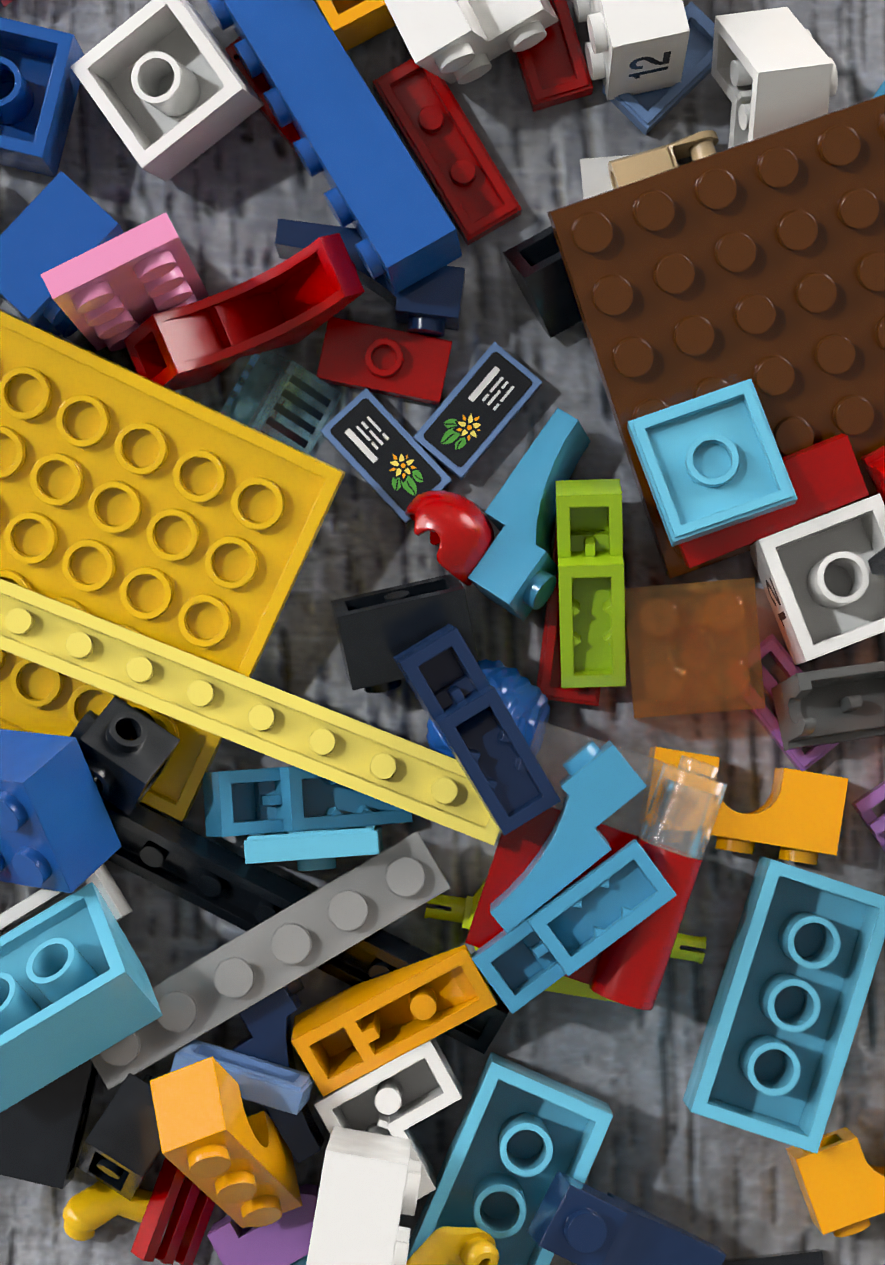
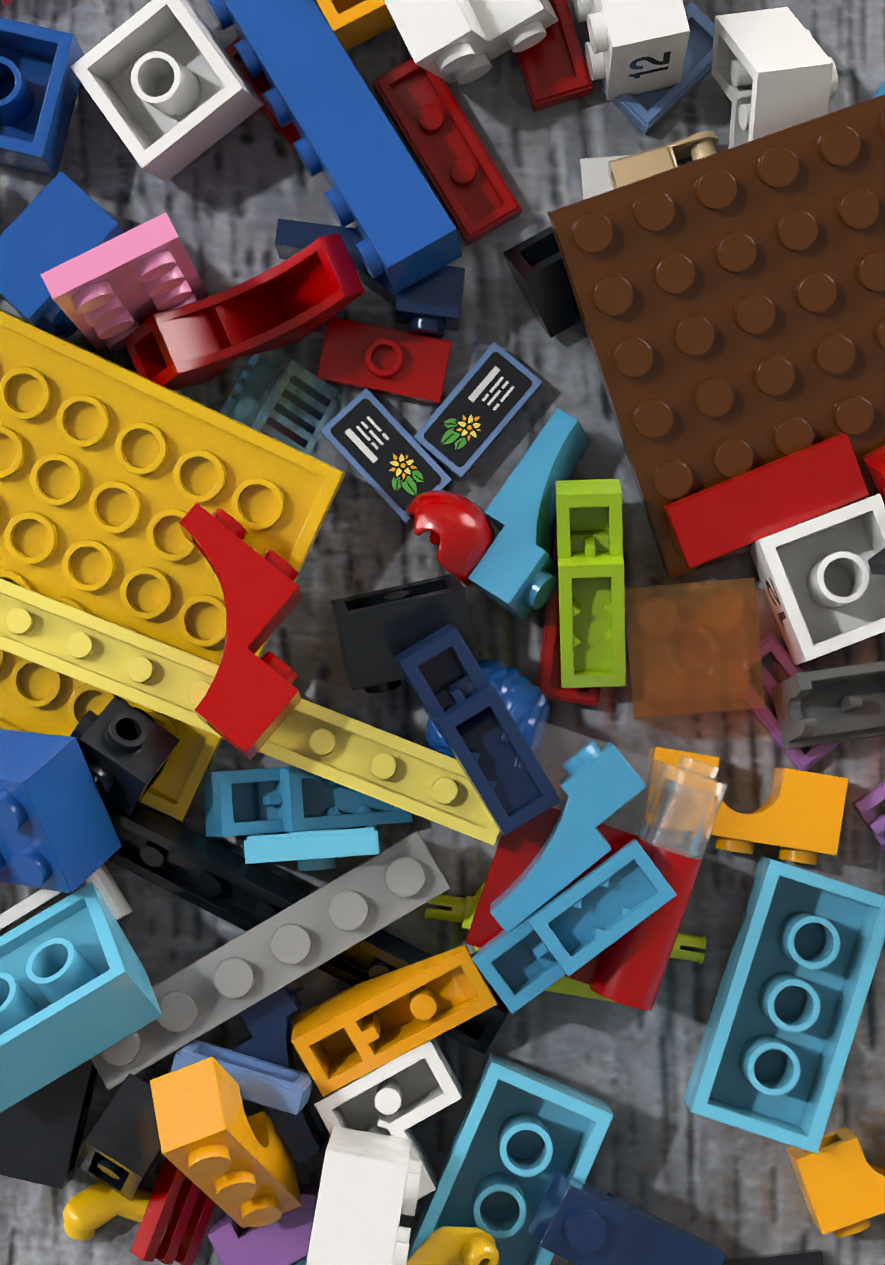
(248, 692): none -> red arch
(711, 462): medium azure plate -> none

